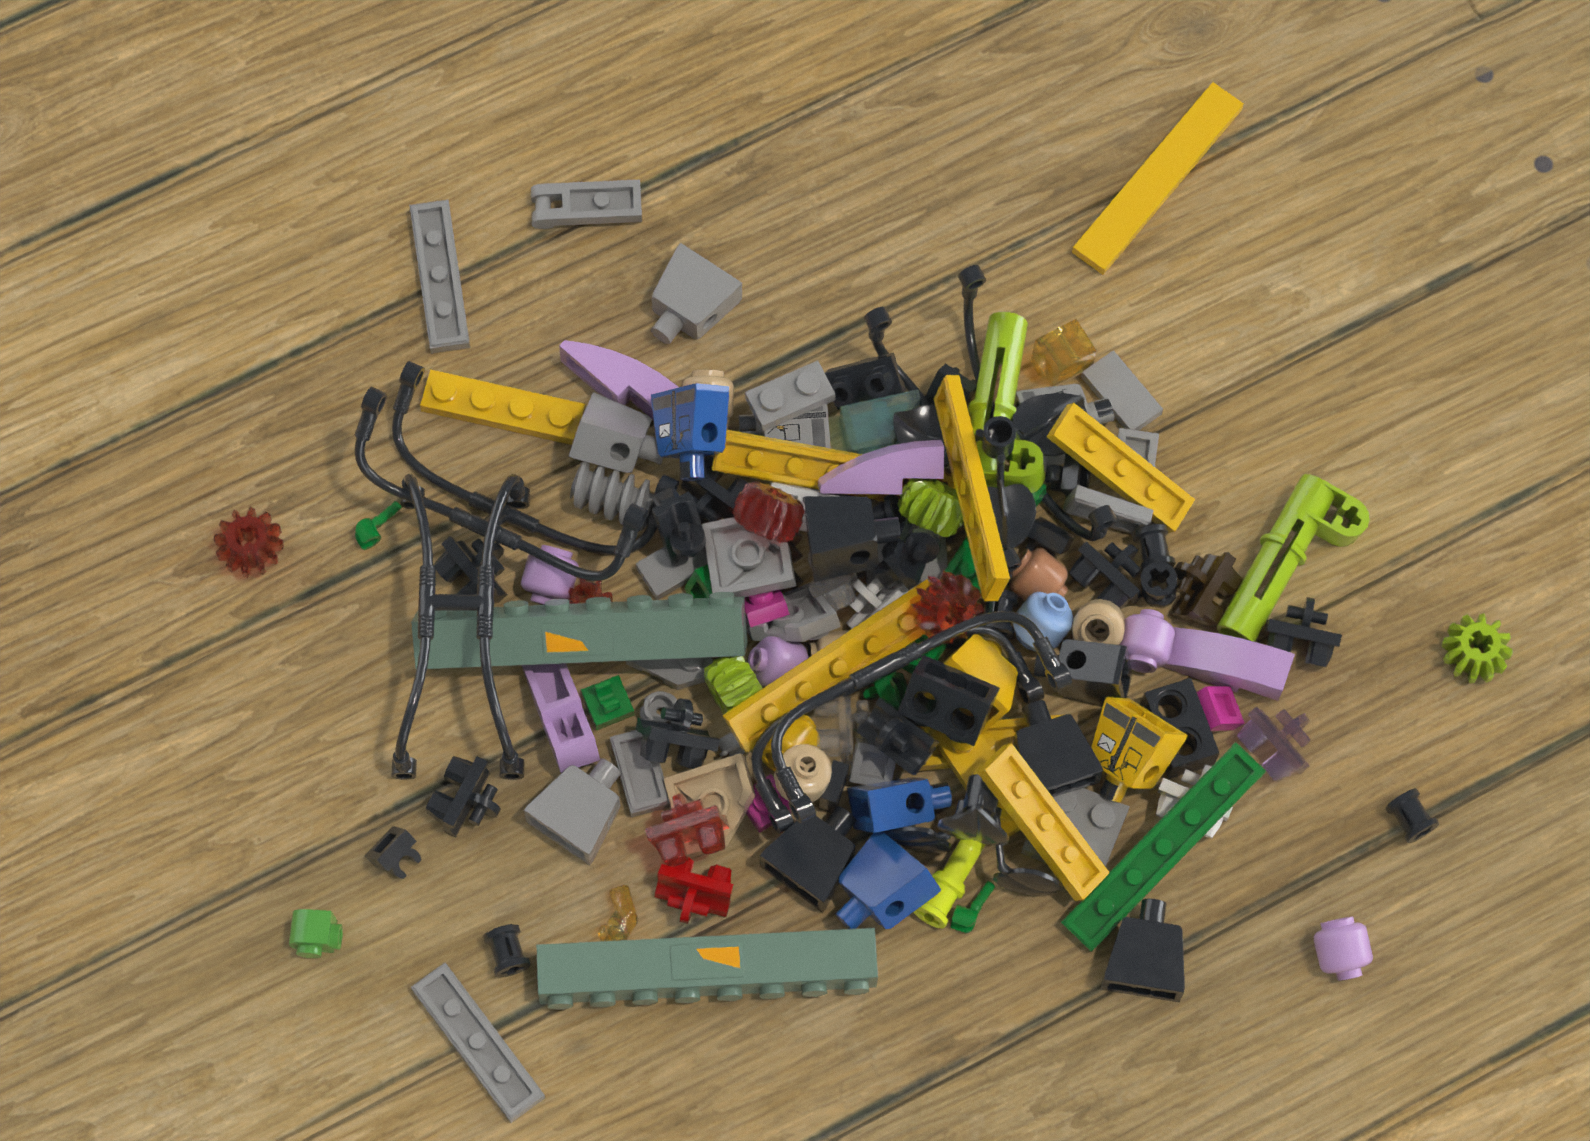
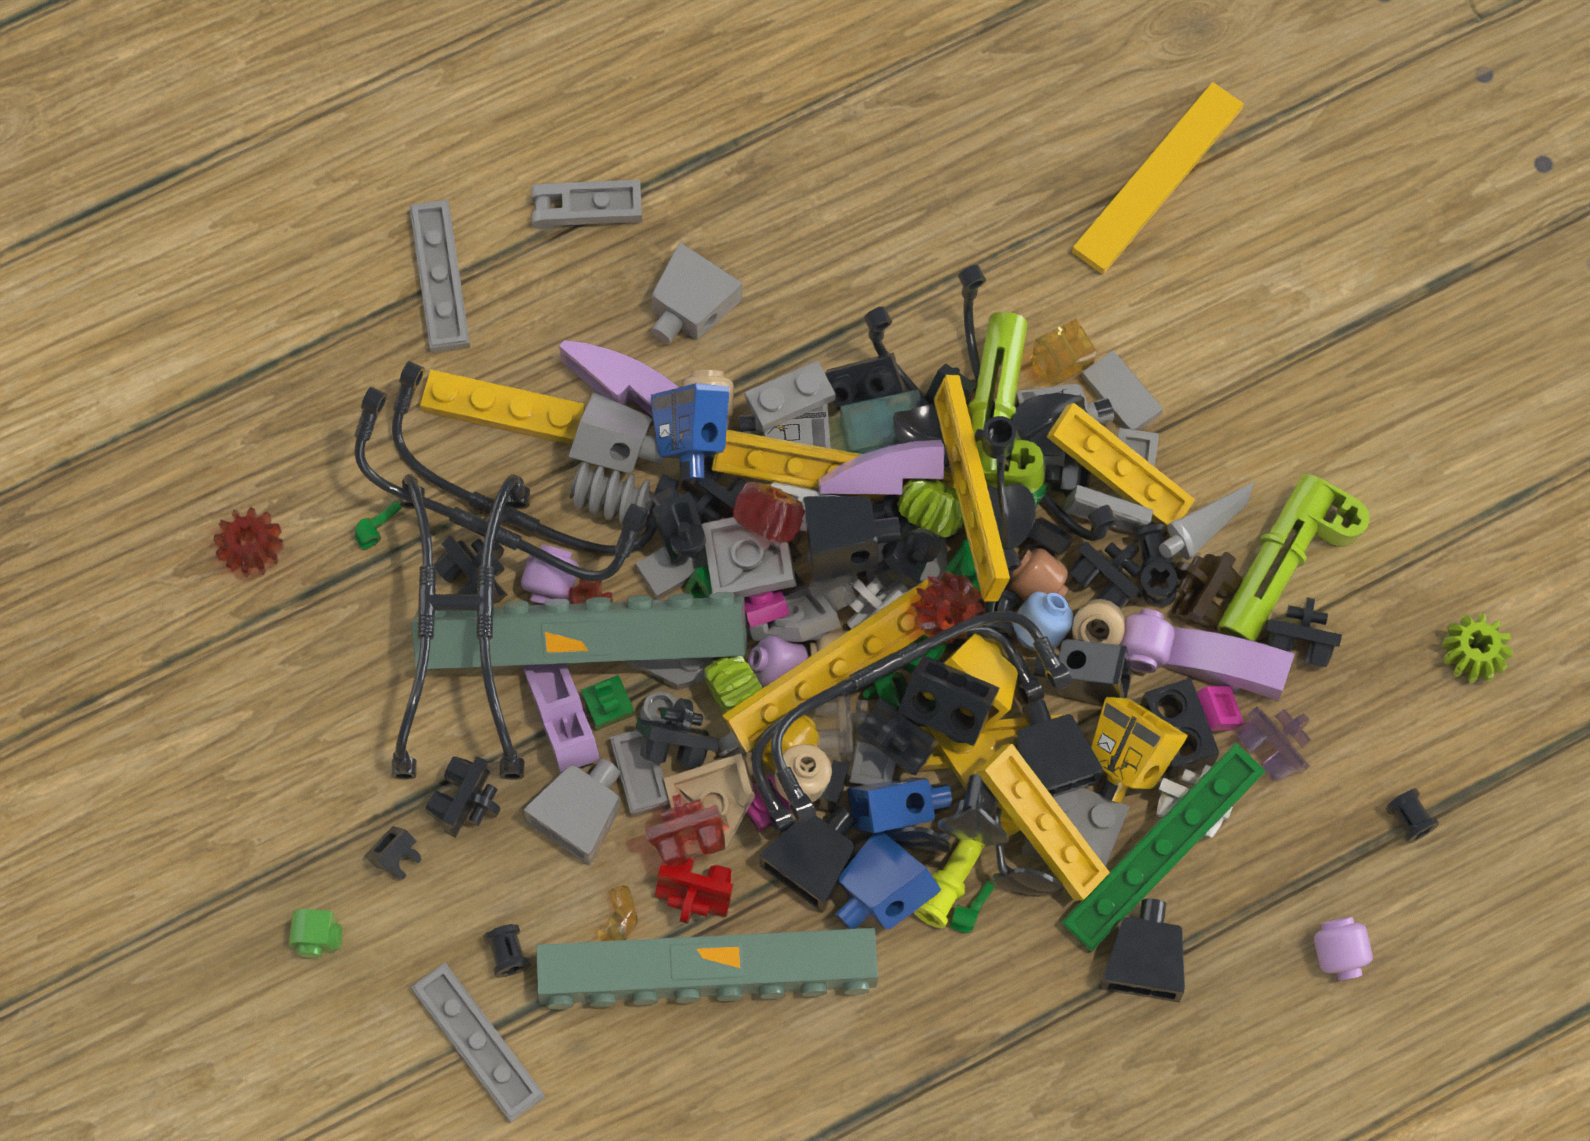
(1198, 527): none -> light grey bar

